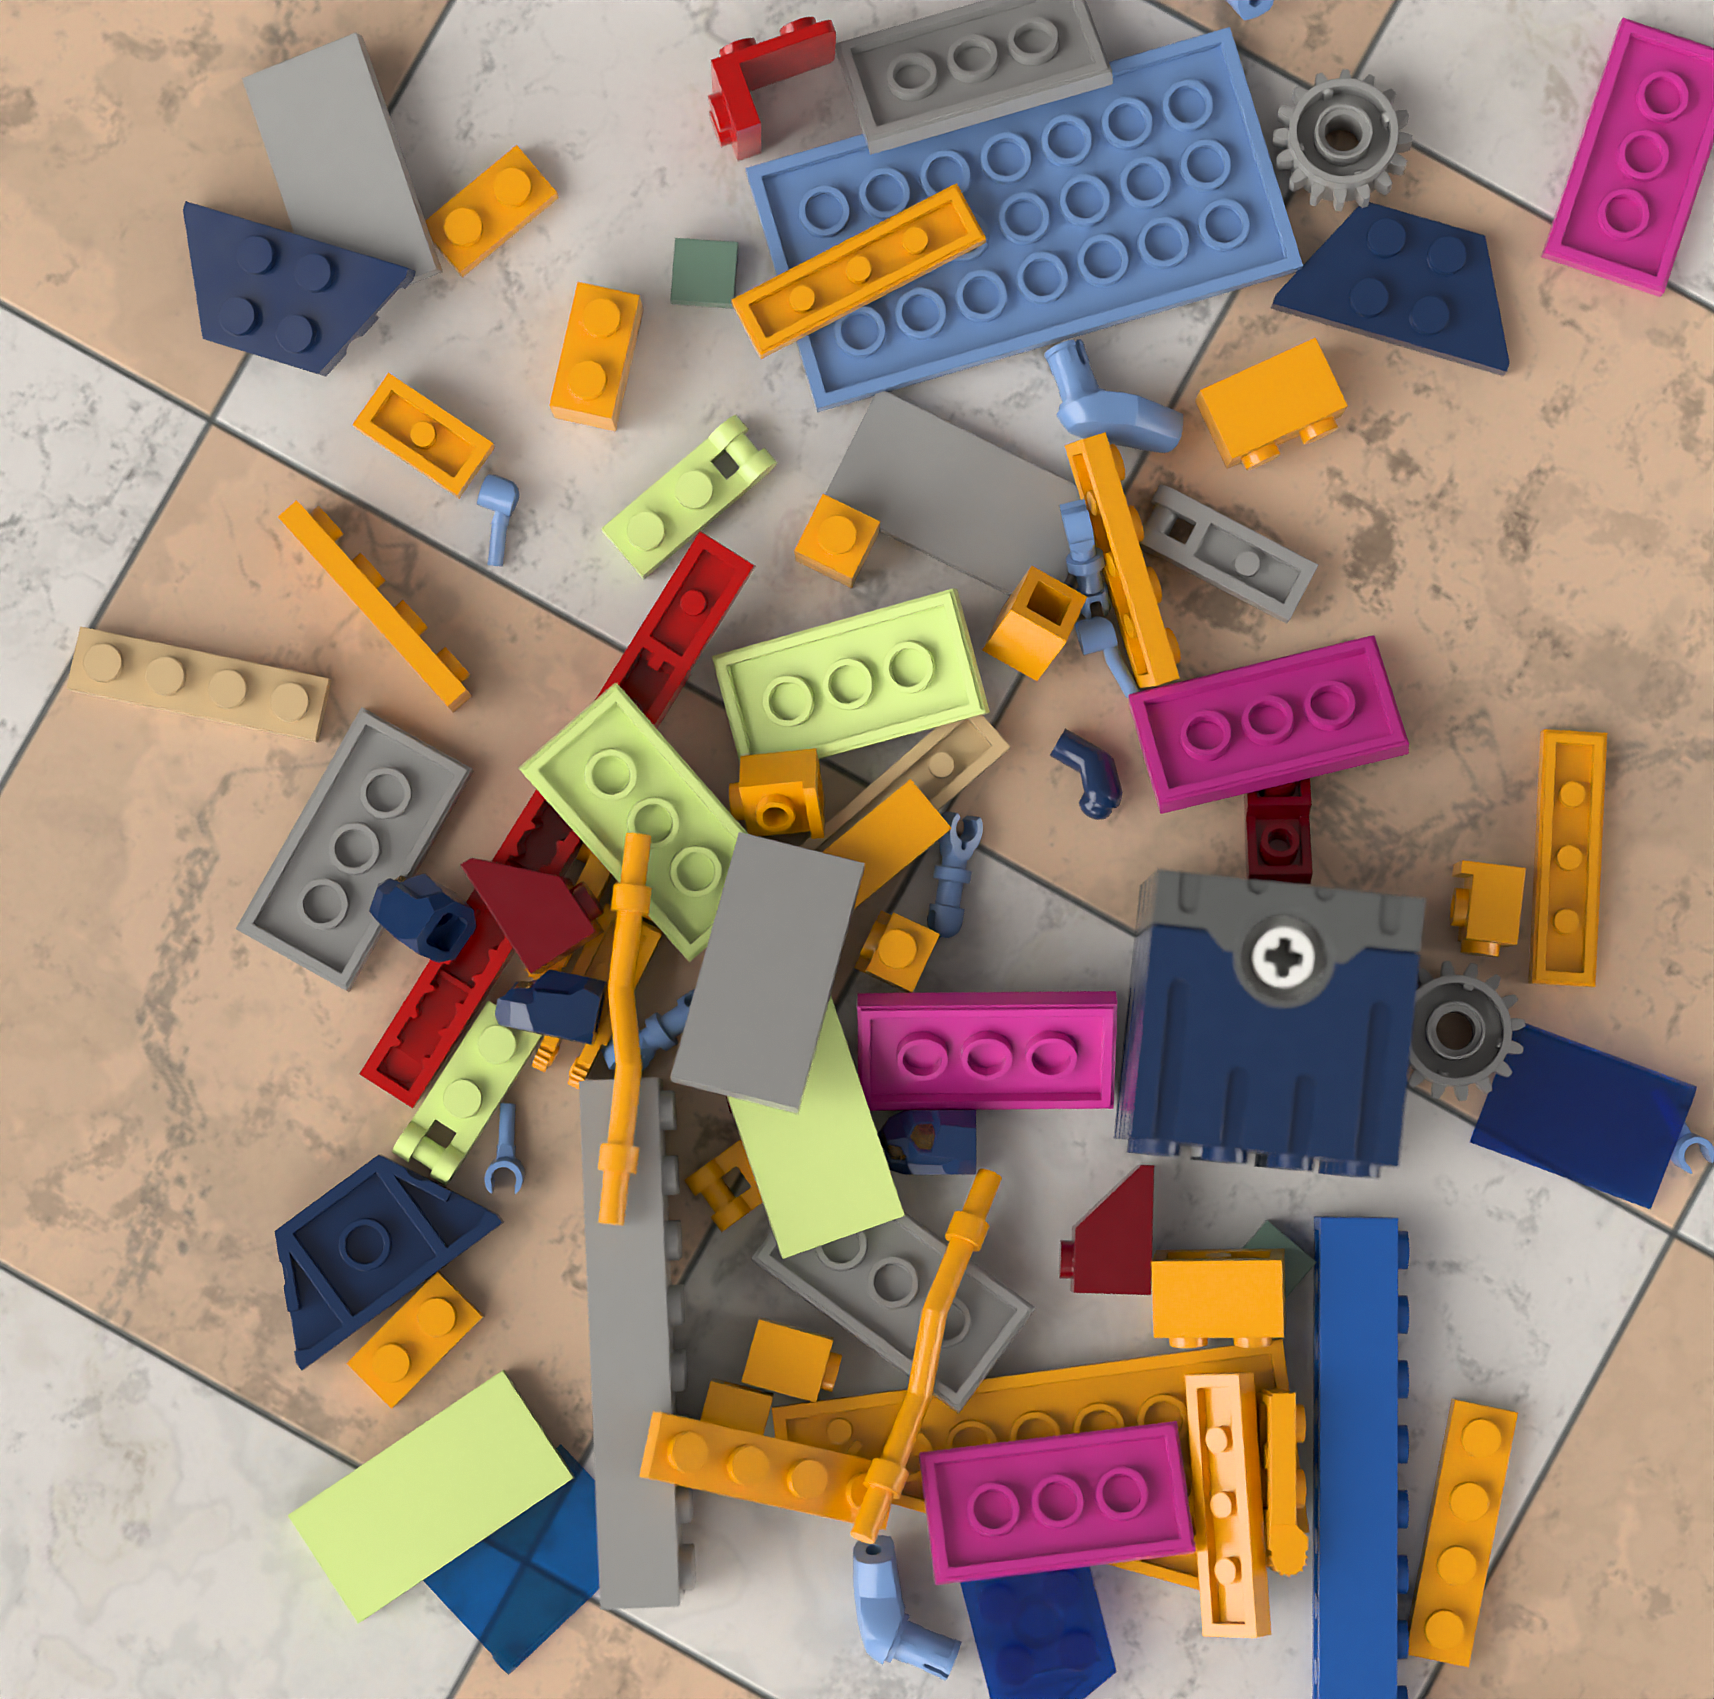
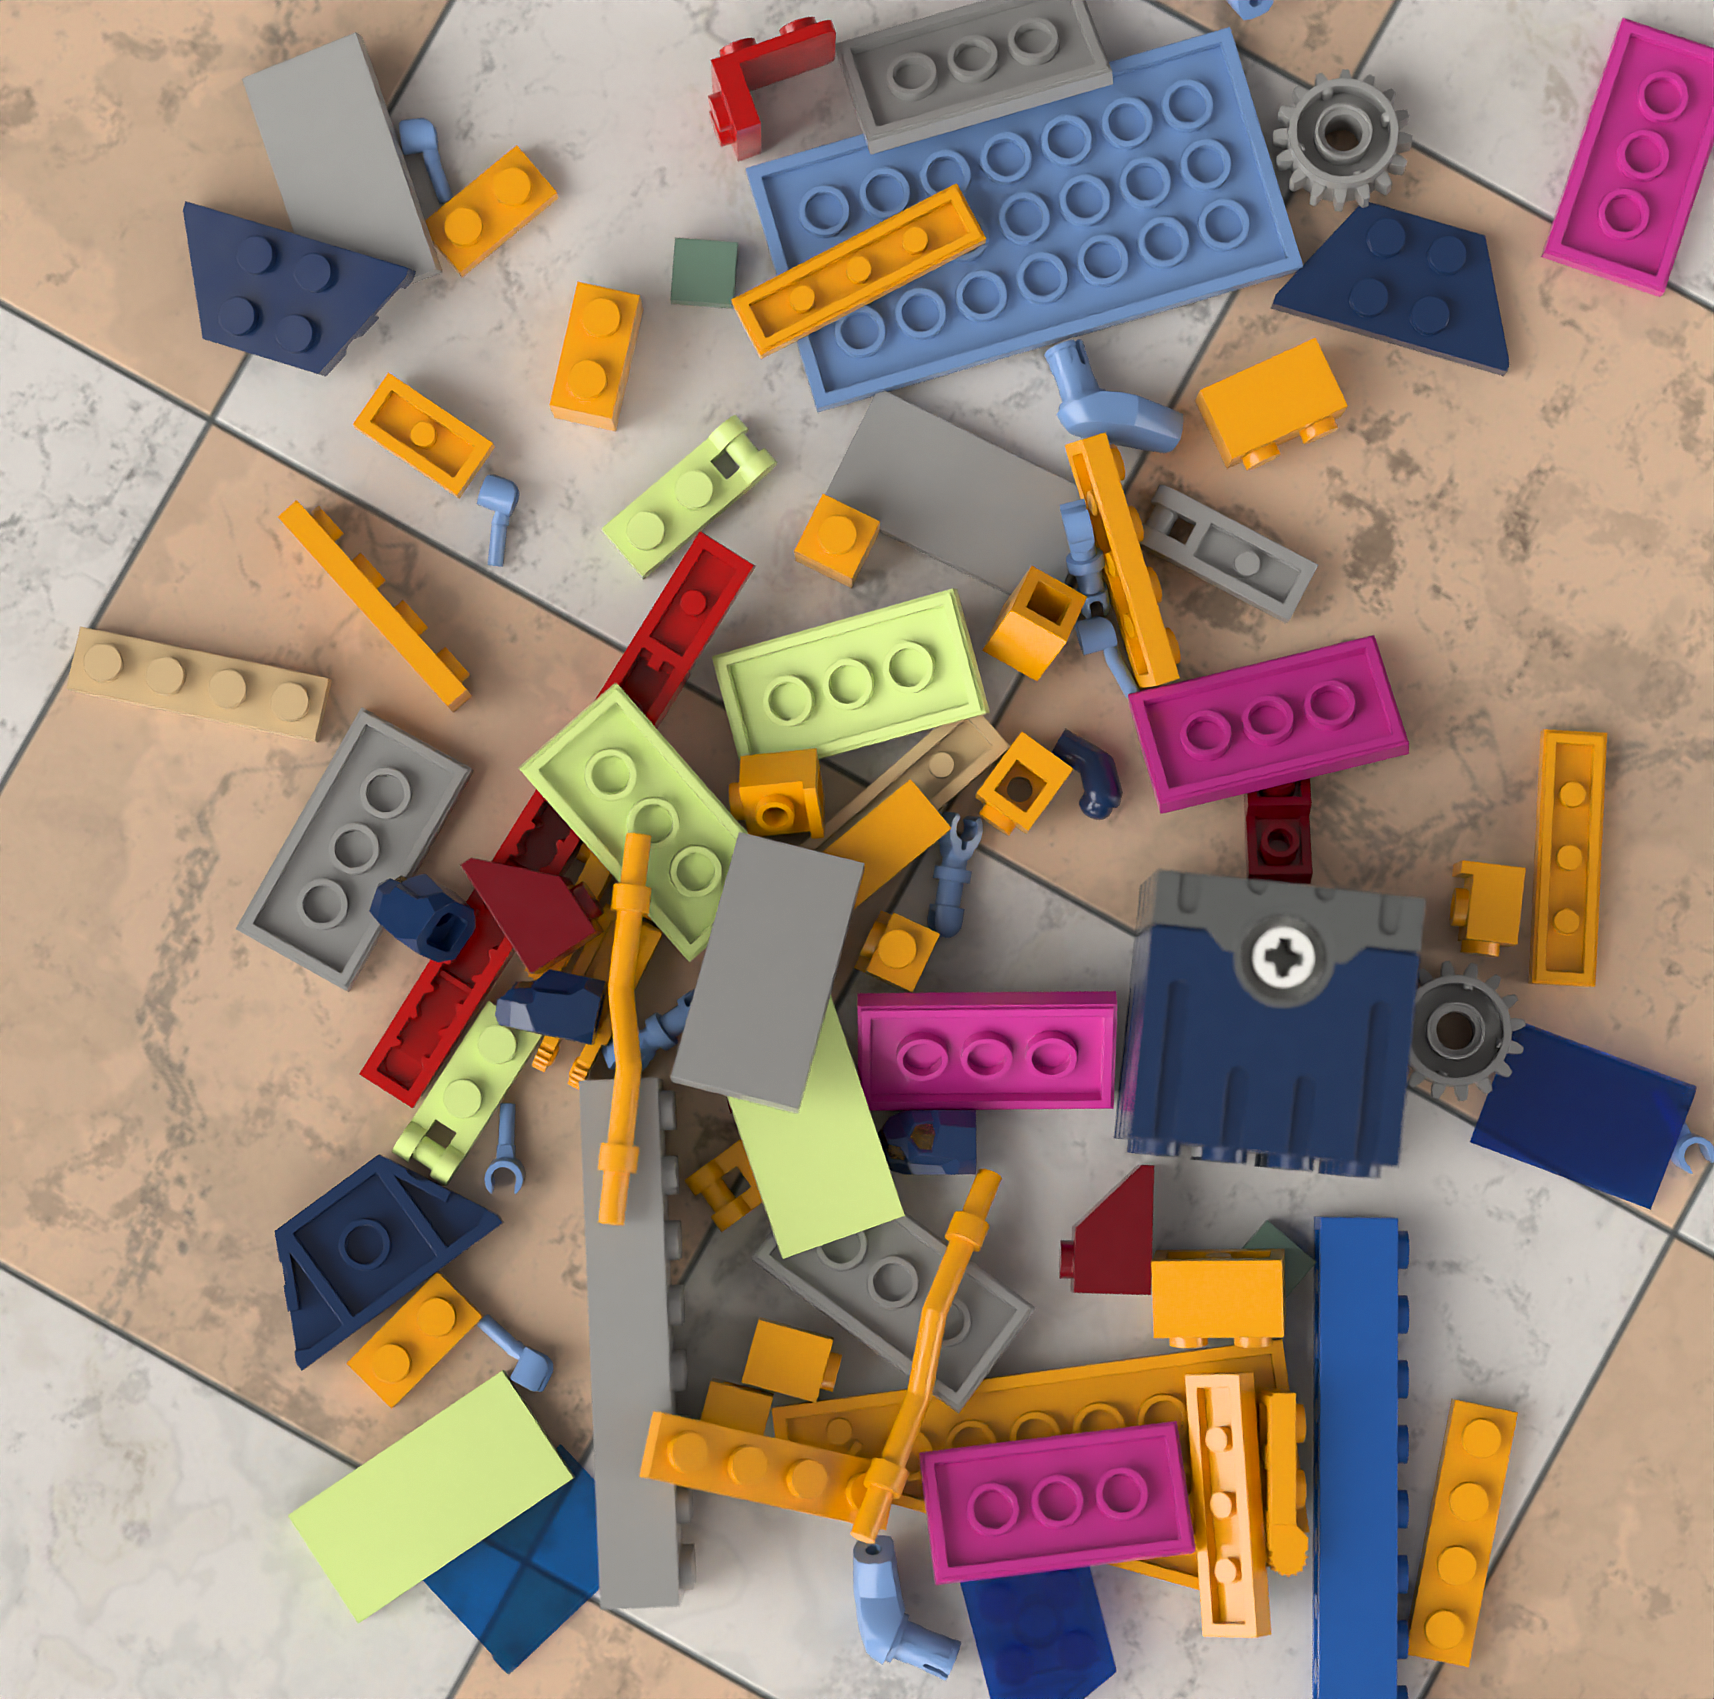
(421, 137): none -> medium blue hand
(532, 1368): none -> medium blue hand
(1036, 766): none -> light orange brick

